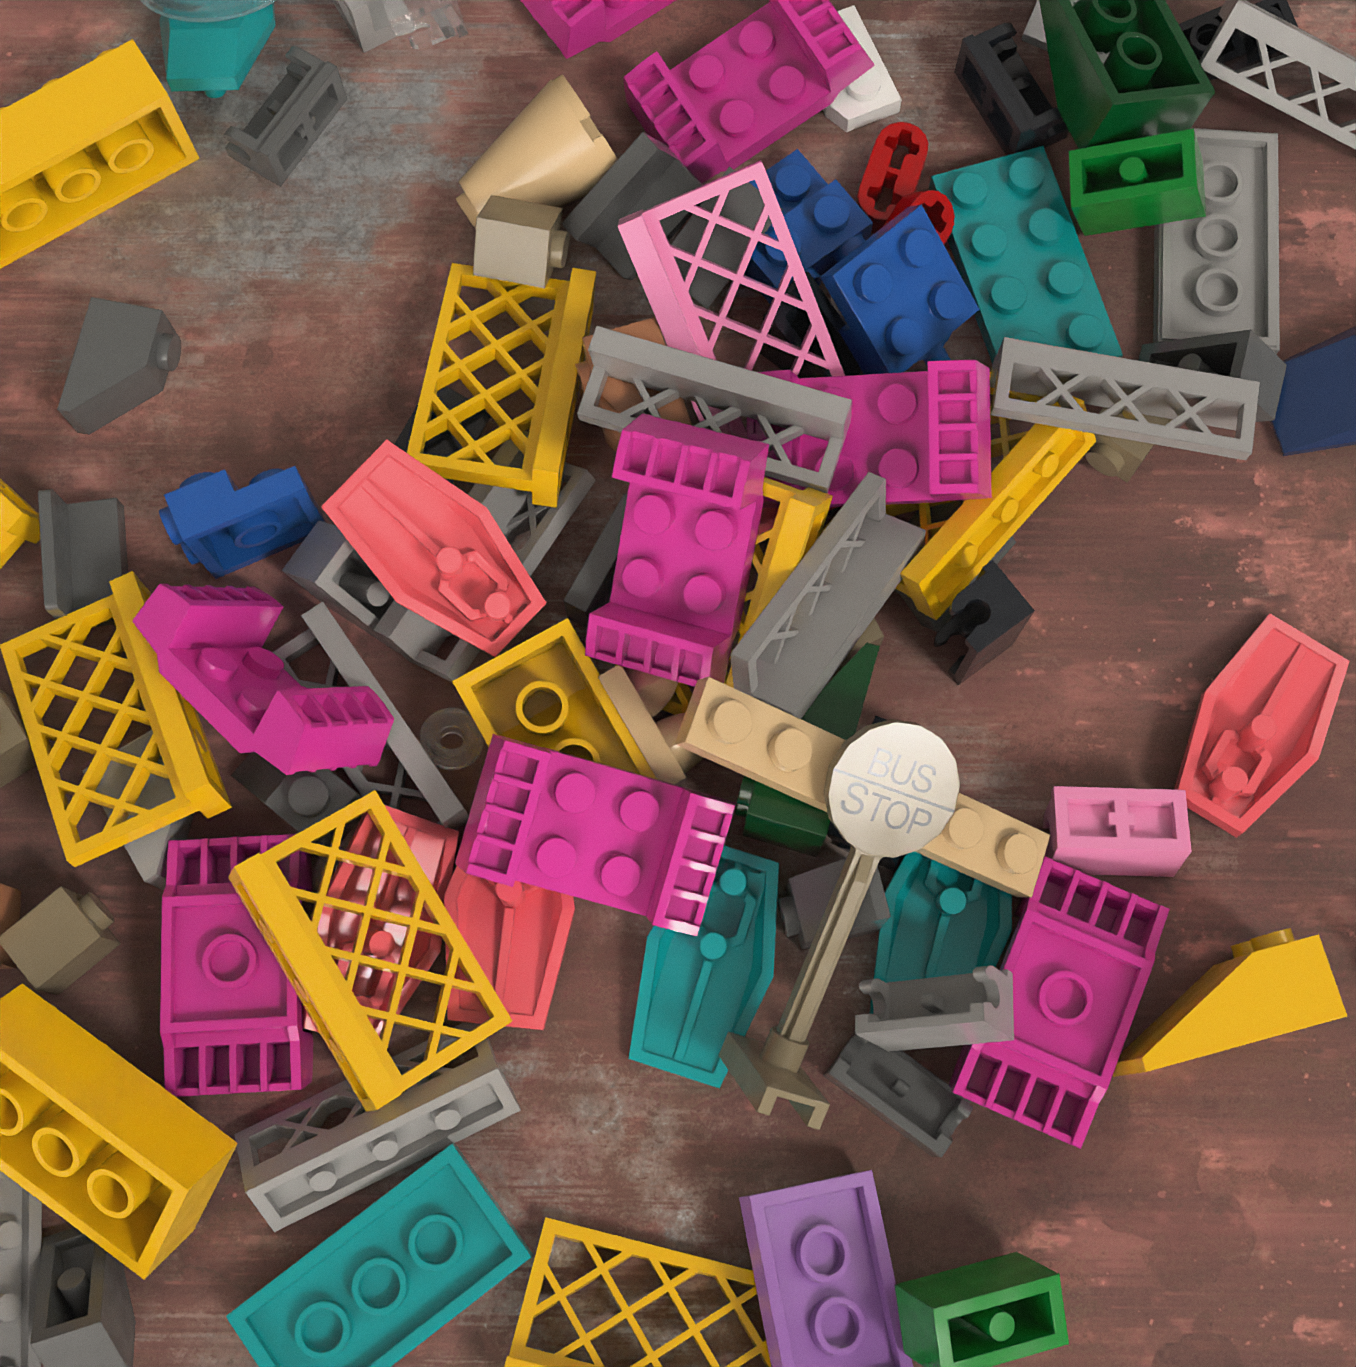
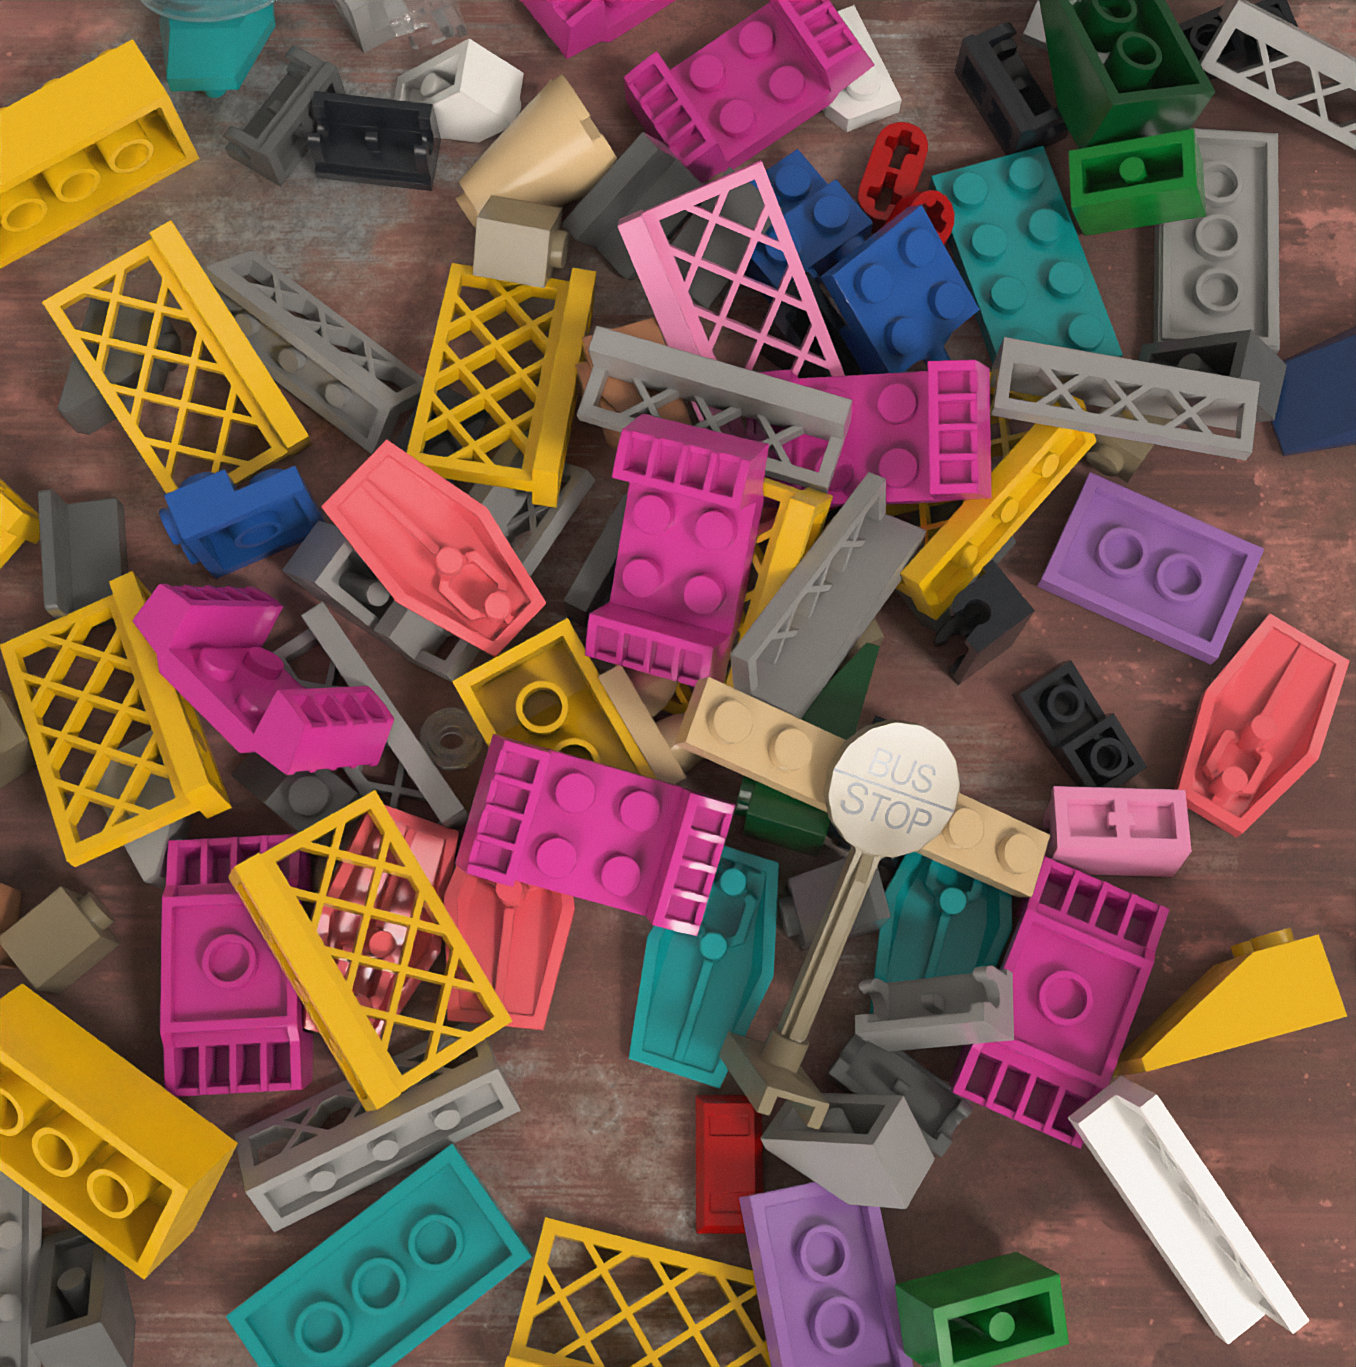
(214, 328): none -> yellow fence
(301, 351): none -> light grey fence
(374, 141): none -> black hinge
(469, 90): none -> white slope
(726, 1161): none -> red tile
(862, 1153): none -> light grey slope
(1076, 730): none -> black slope
(1151, 568): none -> medium lavender plate
(1184, 1210): none -> white fence

